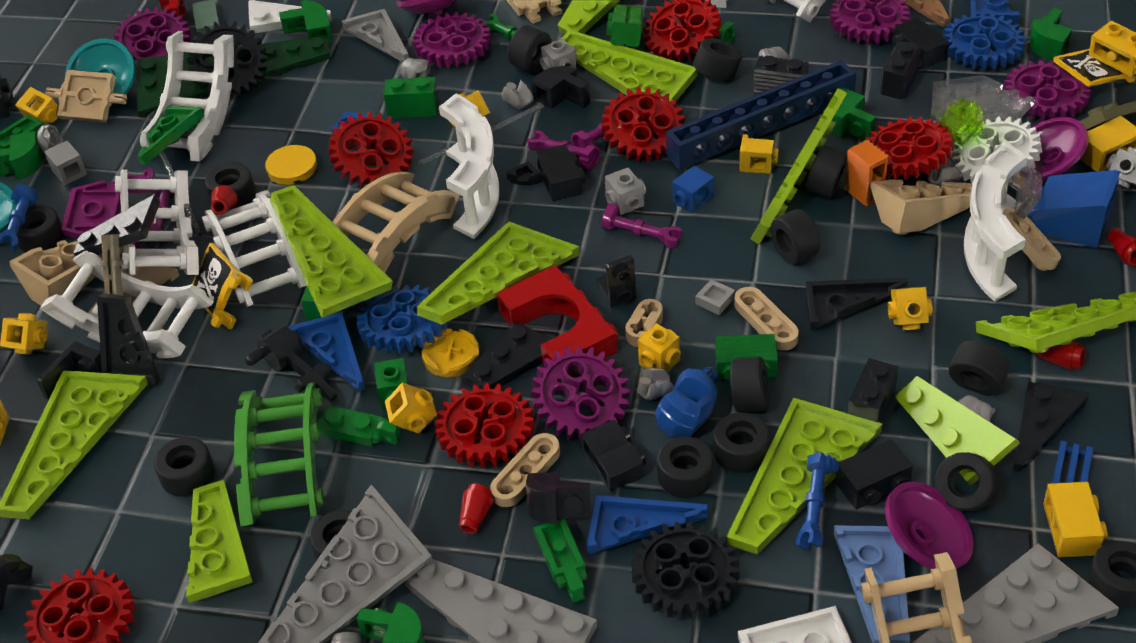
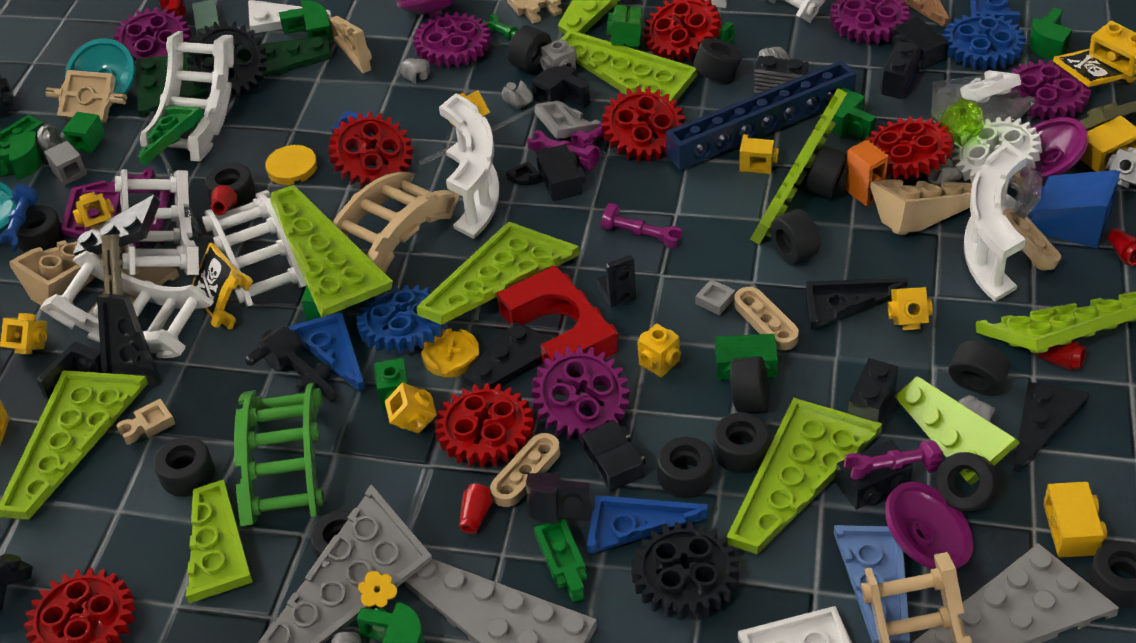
(43, 108): yellow brick -> none
(84, 132): none -> green brick
(92, 201): none -> yellow brick
(148, 420): none -> tan plate
(352, 42): none -> tan wing
(357, 427): green hinge -> none
(375, 581): none -> yellow plant
(377, 31): light grey wing -> none
(411, 97): green brick -> none
(563, 120): none -> light grey wing
(625, 190): light grey brick -> none
(638, 320): tan beam -> none
(654, 384): light grey arm -> none
(689, 403): blue piece -> none
(693, 189): blue brick -> none
(819, 466): blue piece -> none
(928, 453): none -> magenta piece
(994, 83): none -> white wing
(1075, 453): blue tile -> none

